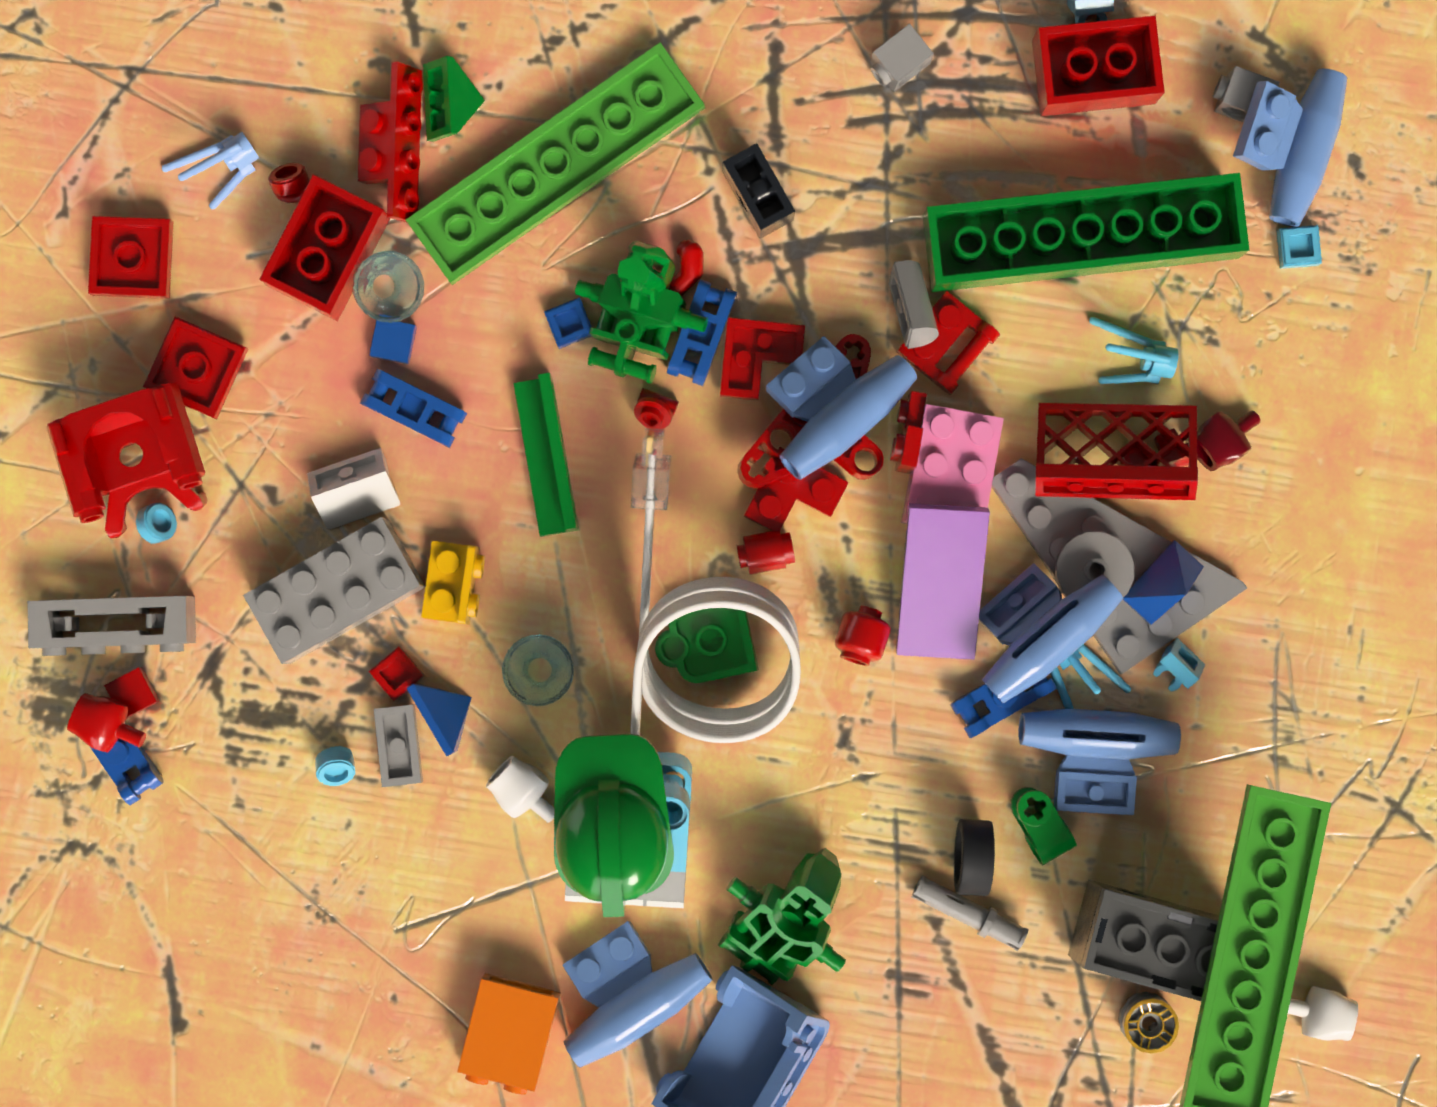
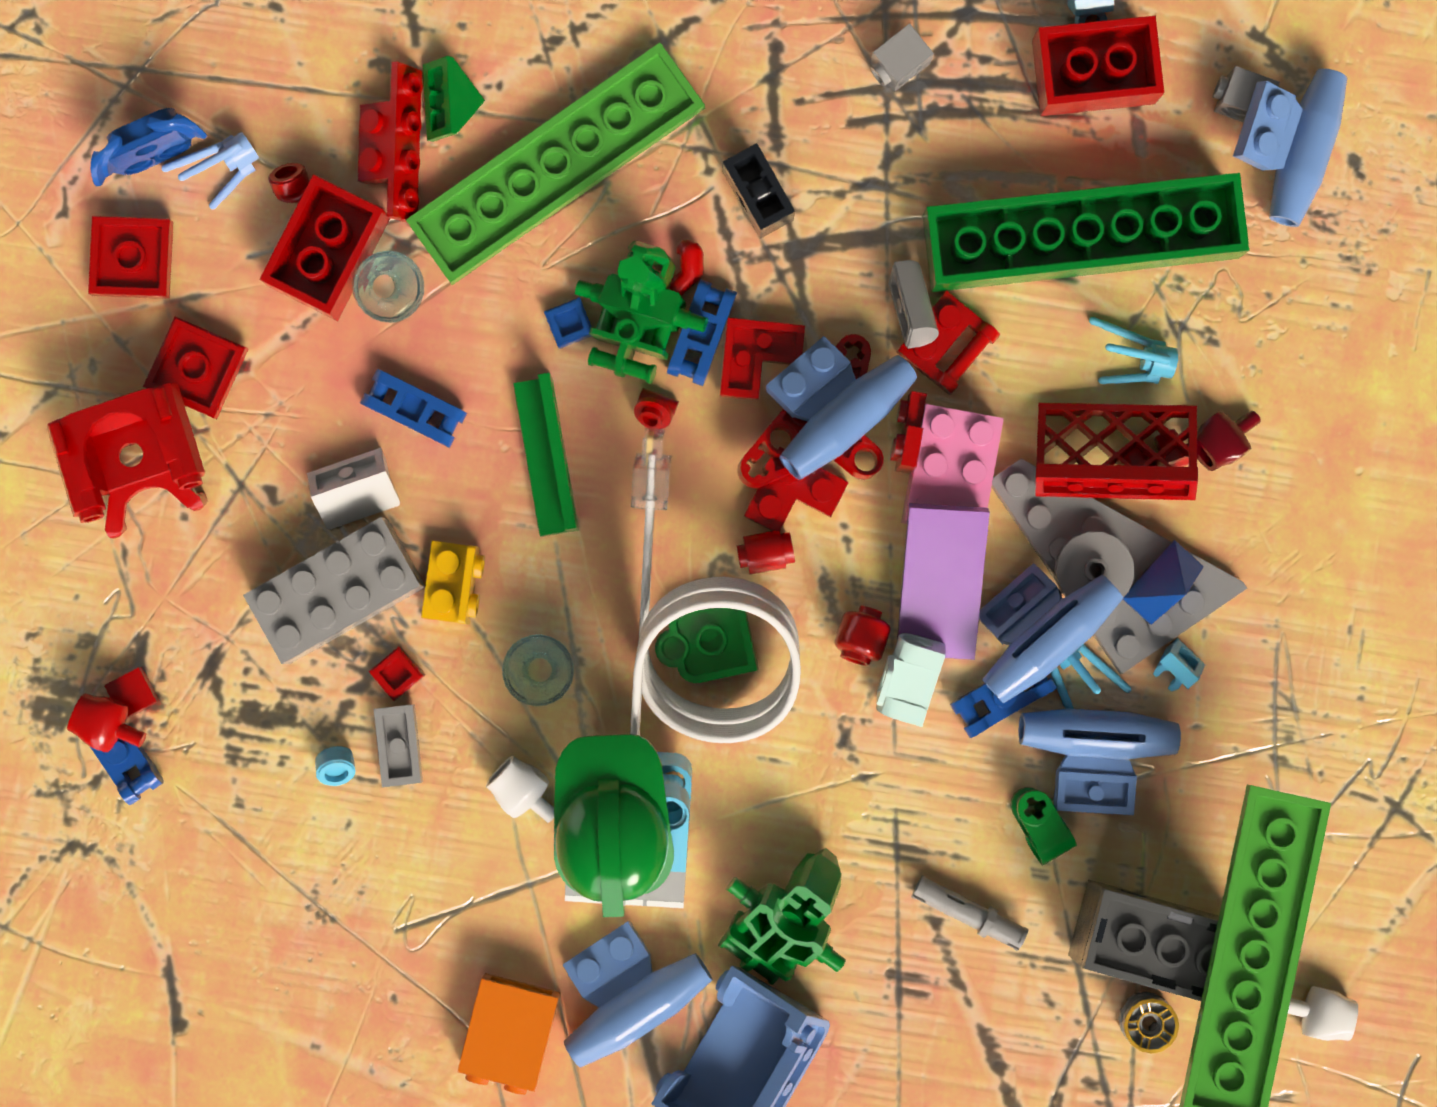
(46, 625): light grey brick -> none
(144, 144): none -> blue piece
(156, 523): medium azure tile -> none
(393, 341): blue tile -> none
(443, 712): blue slope -> none
(910, 678): none -> light aqua piece
(974, 857): black tyre -> none
(1299, 247): medium azure tile -> none

